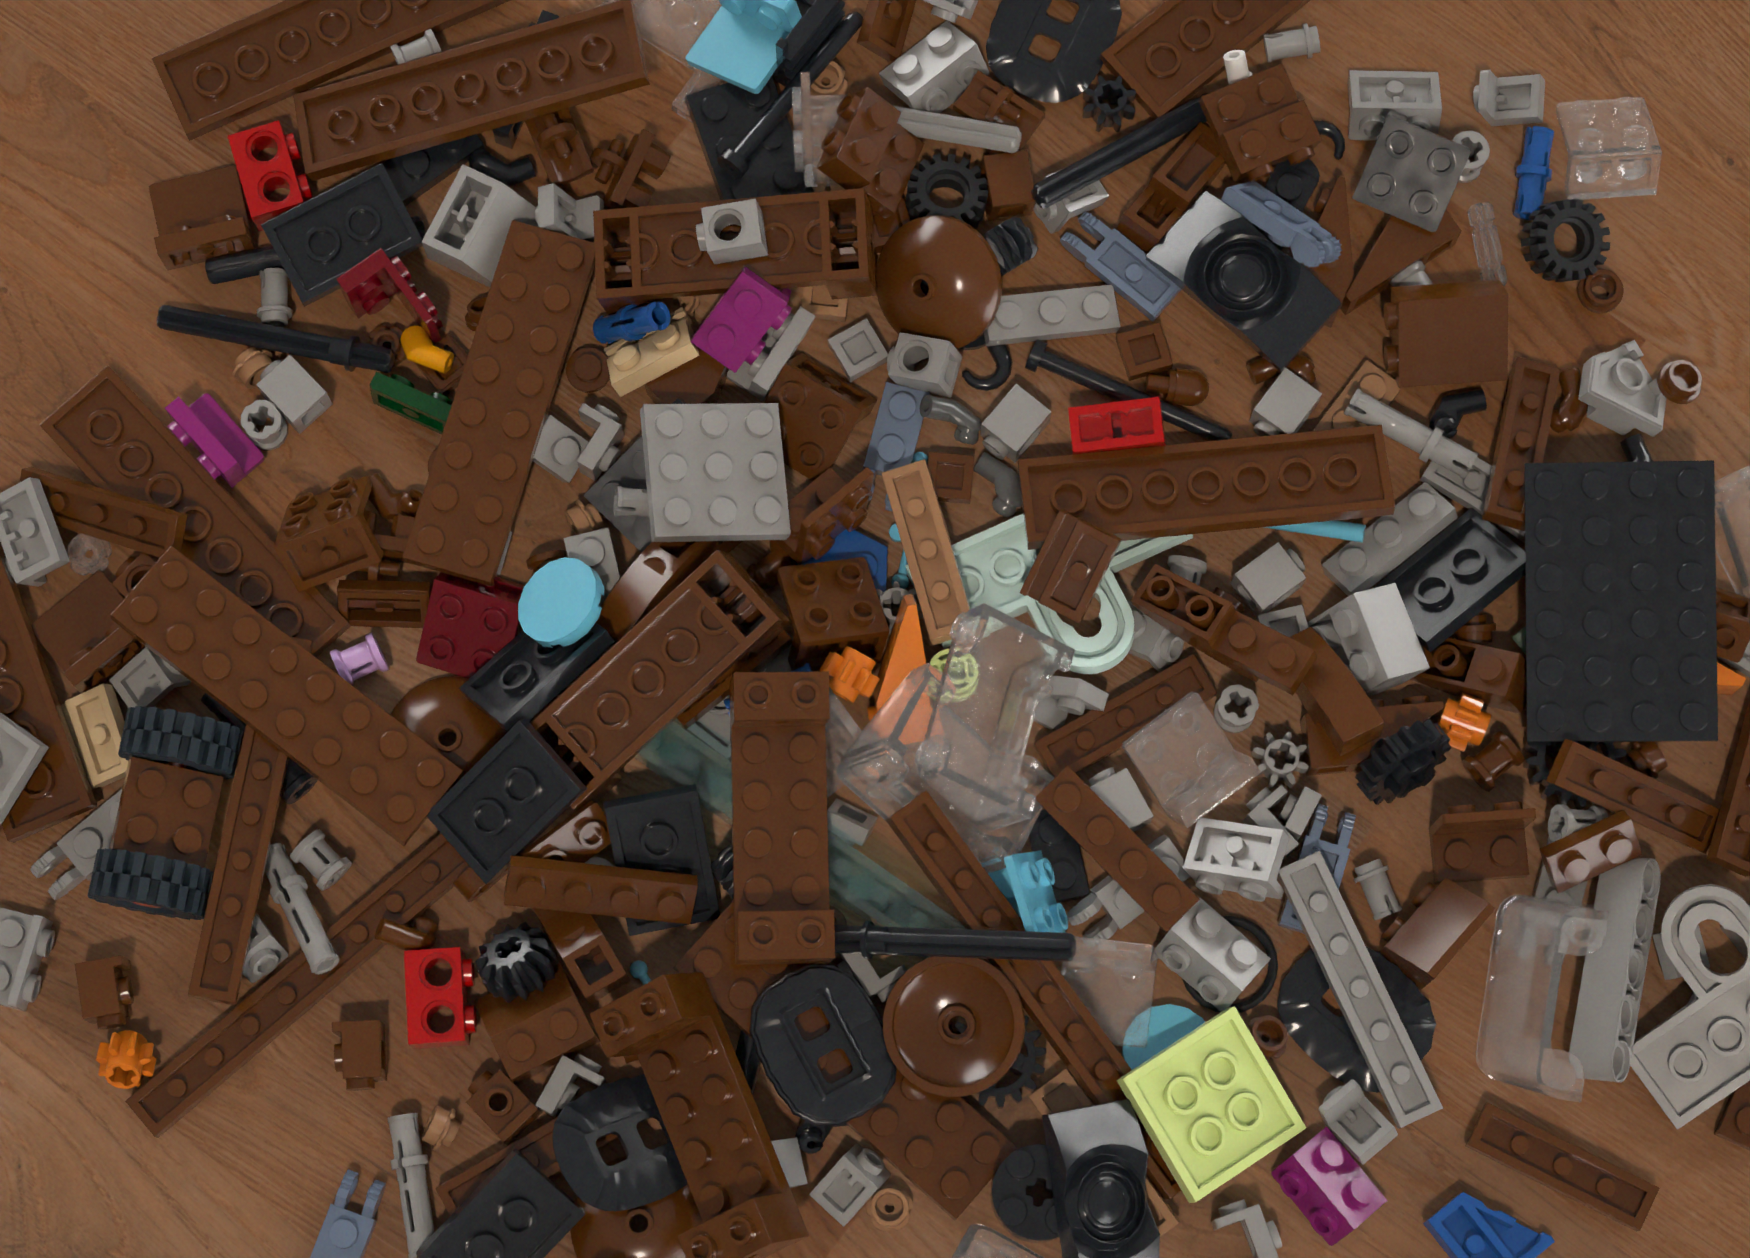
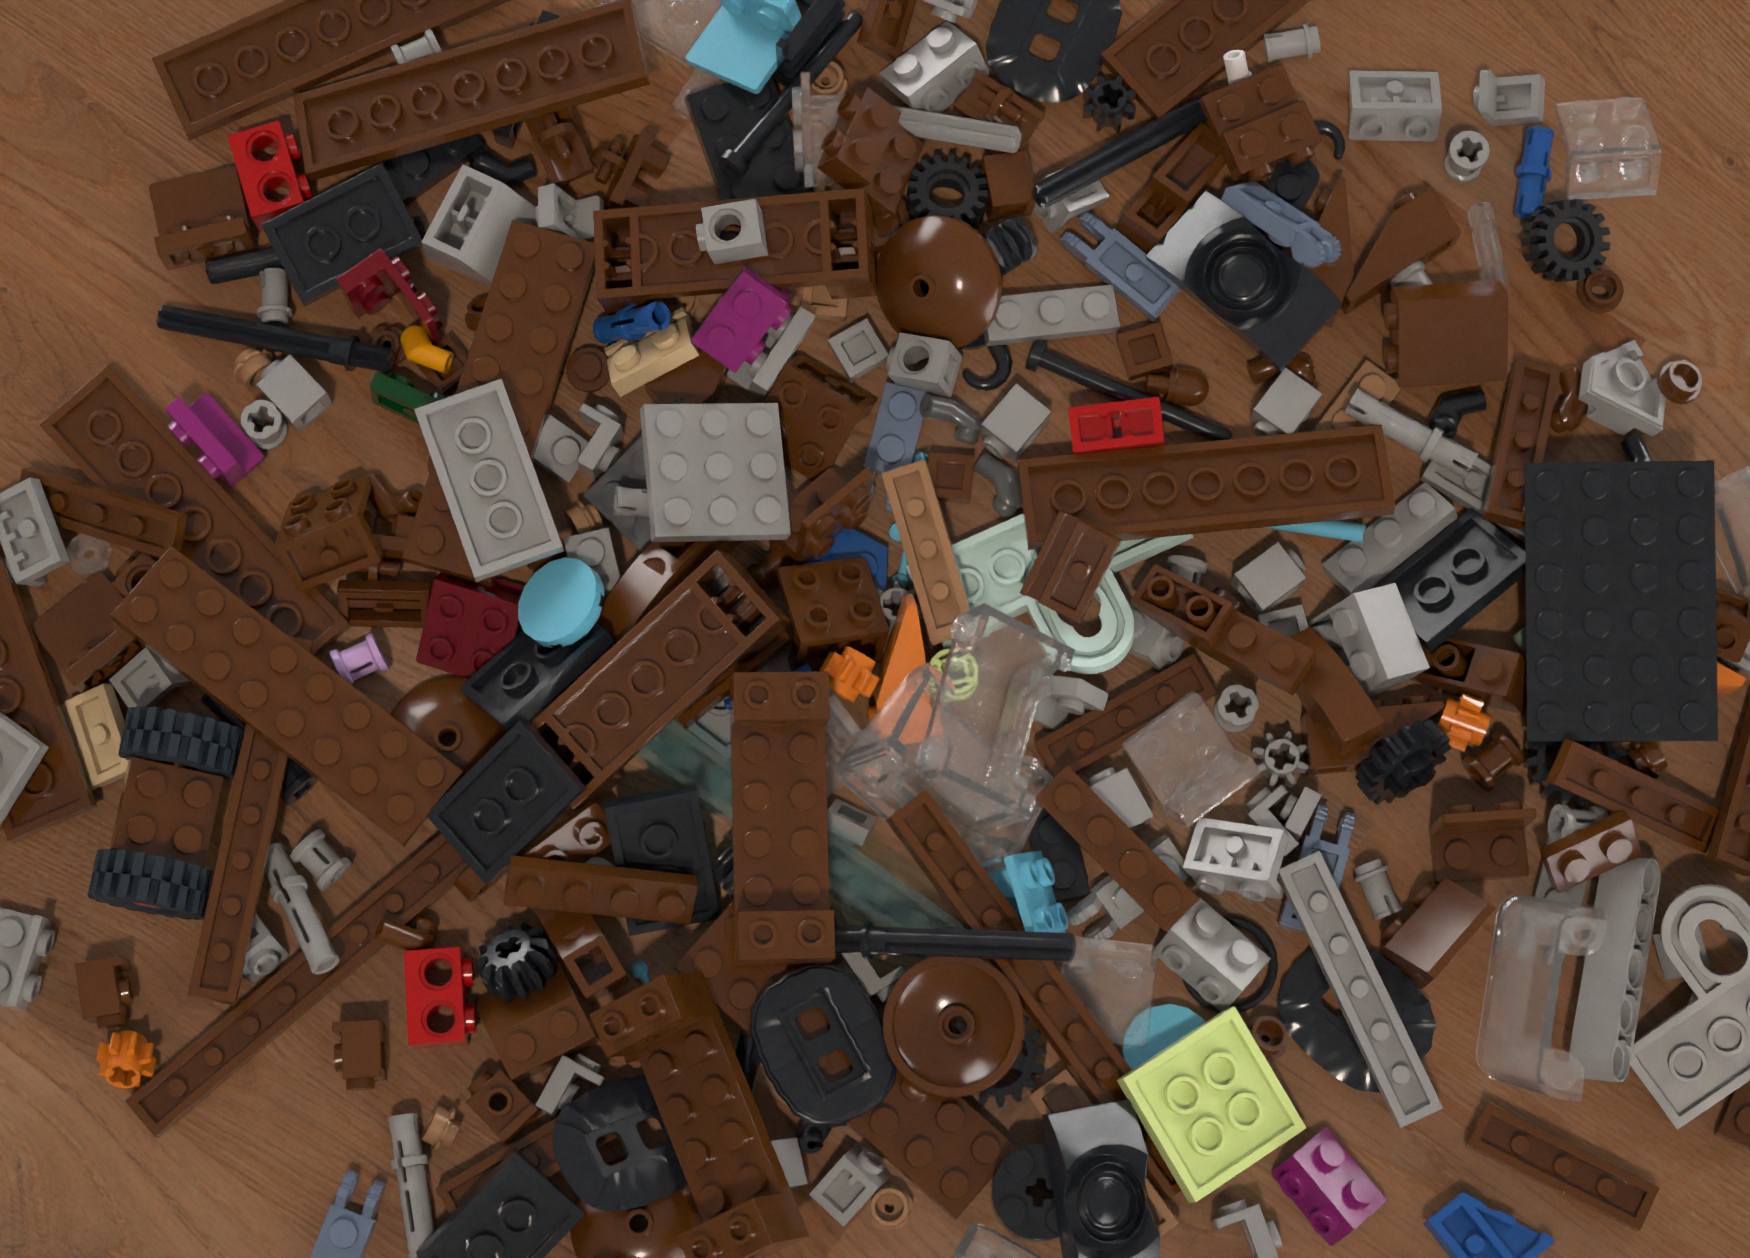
(80, 847): light grey hinge -> none
(488, 480): none -> light grey plate
(1356, 1121): light grey bracket -> none
(1411, 173): black bracket -> none
(1476, 630): reddish brown plate -> none

